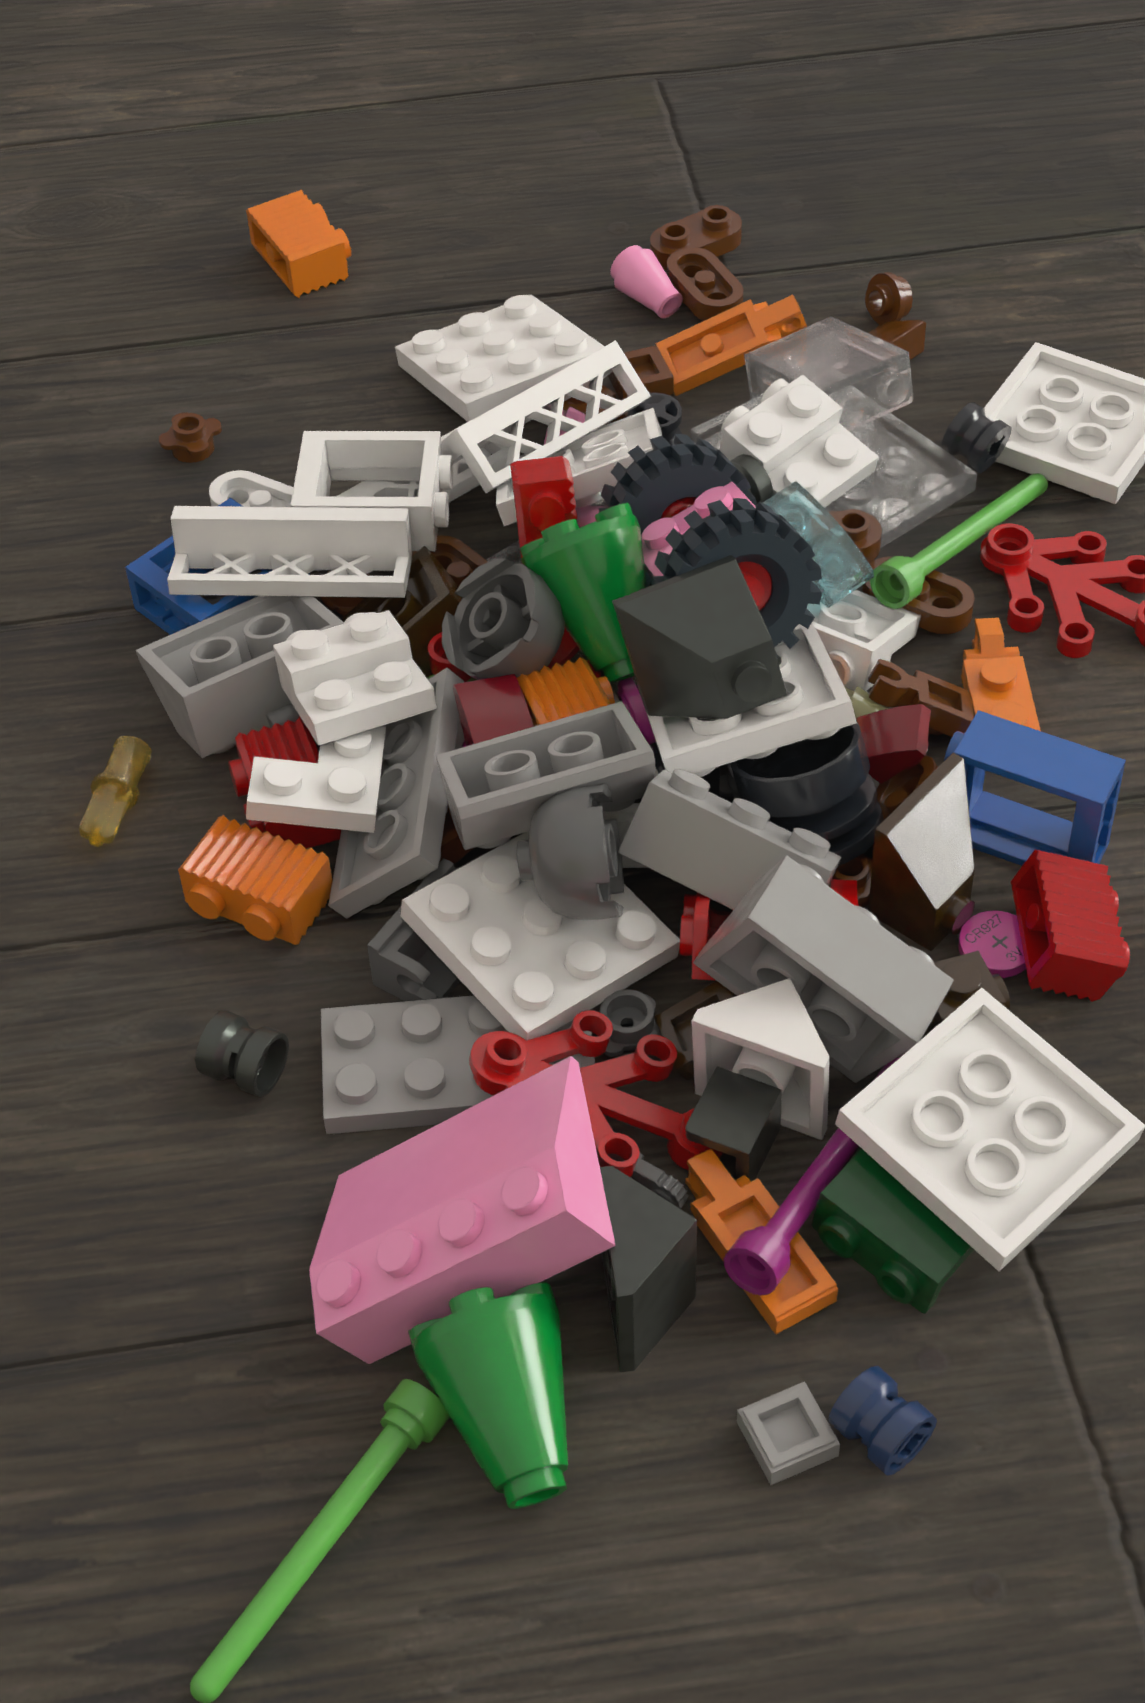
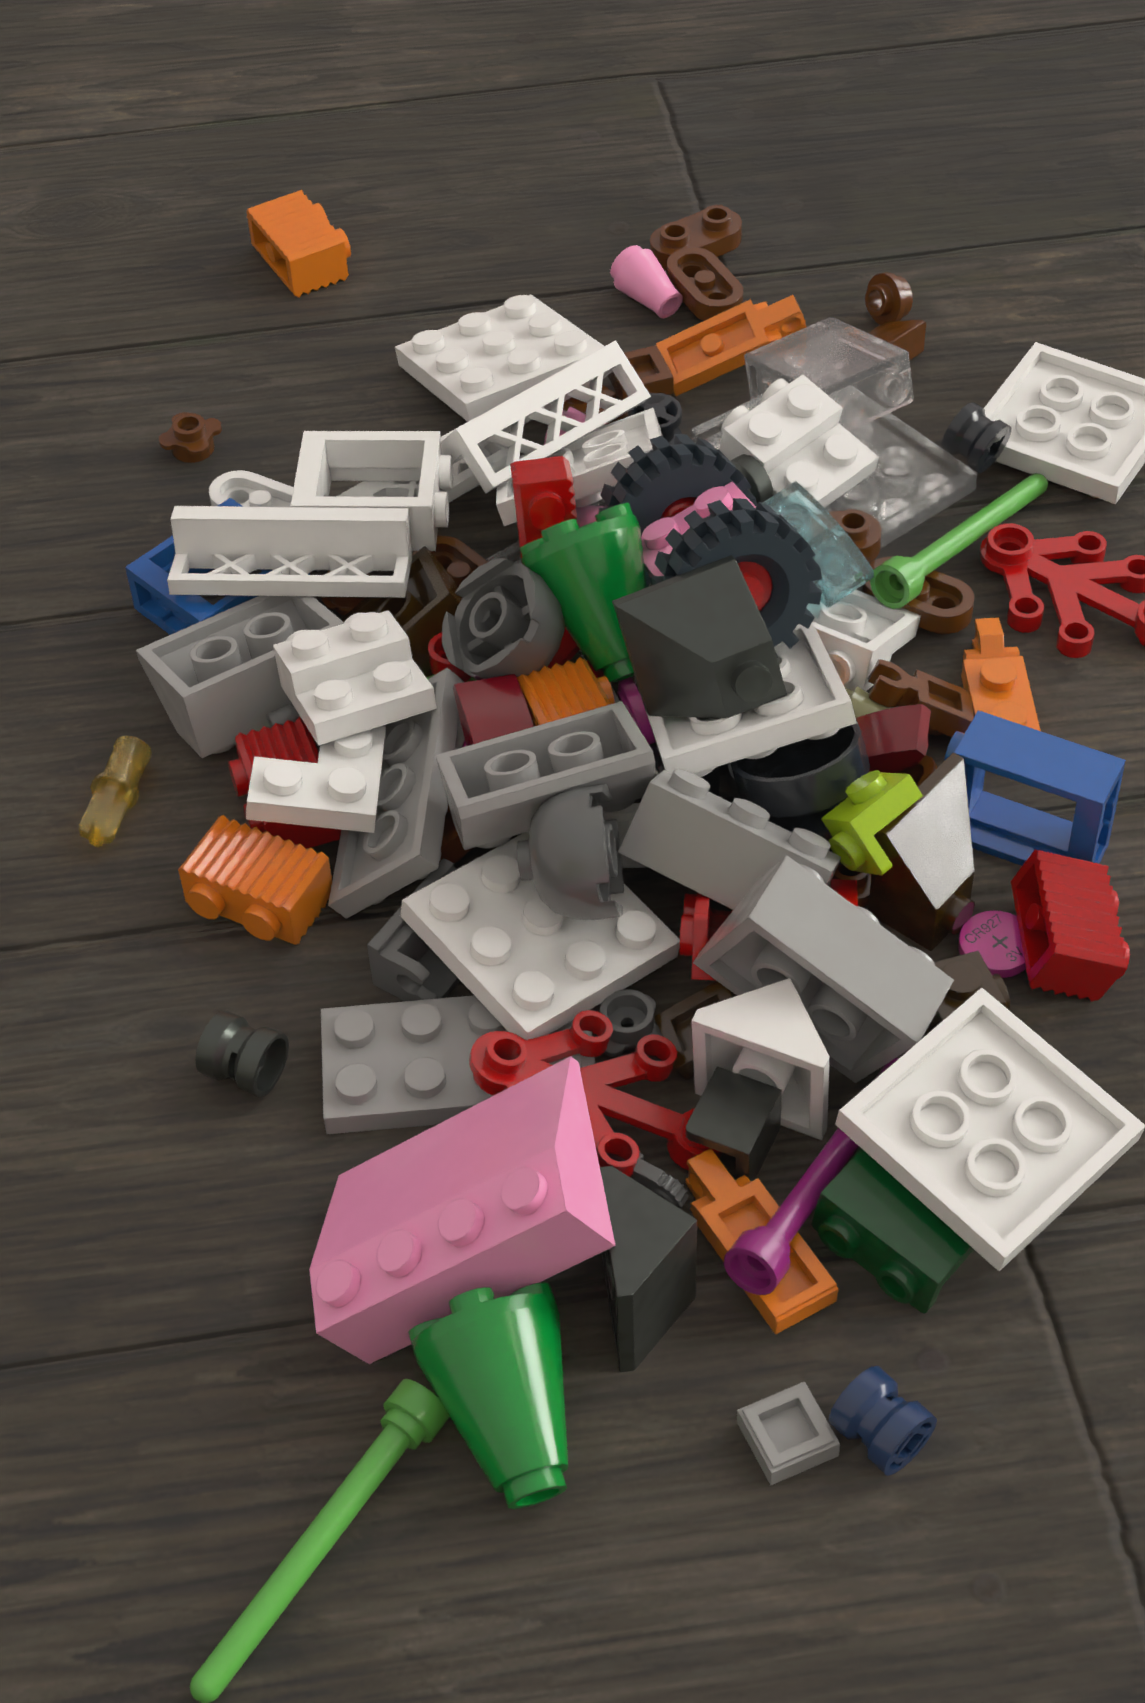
(870, 806): none -> lime bracket

